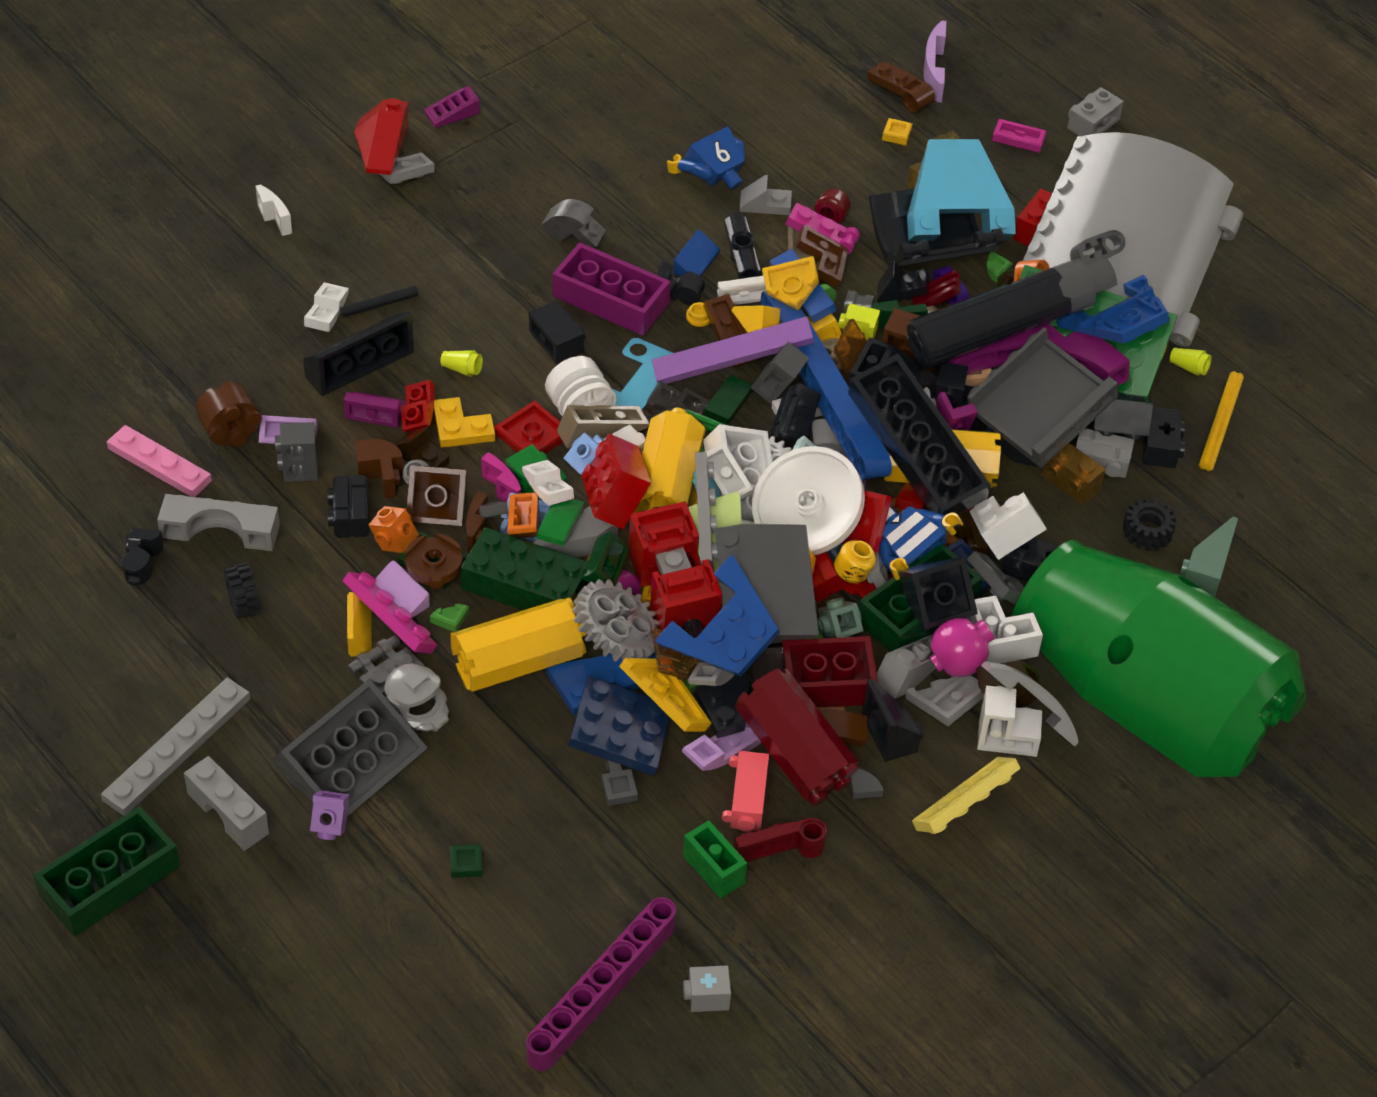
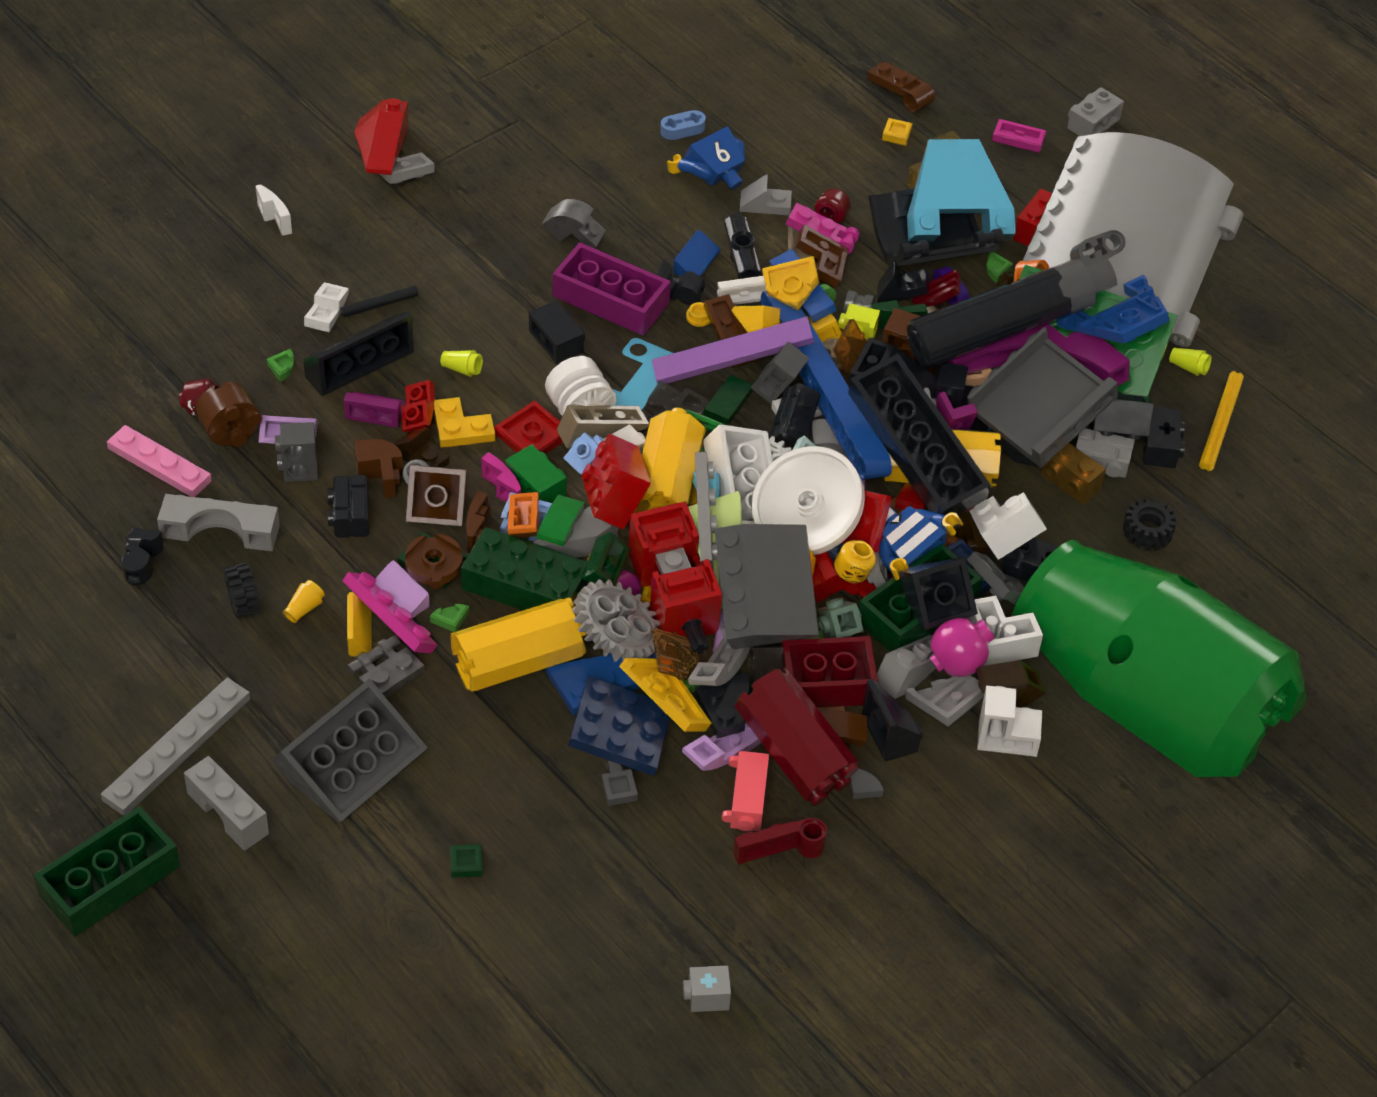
(192, 392): none -> dark red head
(282, 364): none -> bright green tile
(304, 600): none -> yellow cone
(334, 804): medium lavender brick -> none
(393, 529): orange brick -> none
(412, 686): light grey helmet -> none
(460, 103): magenta slope -> none
(493, 509): dark grey tile -> none
(547, 483): white slope -> none
(600, 995): magenta beam -> none
(683, 125): none -> medium blue beam
(714, 859): green brick -> none
(728, 473): white slope -> none
(734, 634): blue wing -> none
(935, 46): lavender slope -> none
(963, 796): light yellow plate -> none
(1058, 719): light grey slope -> none
(1209, 558): sand green slope -> none

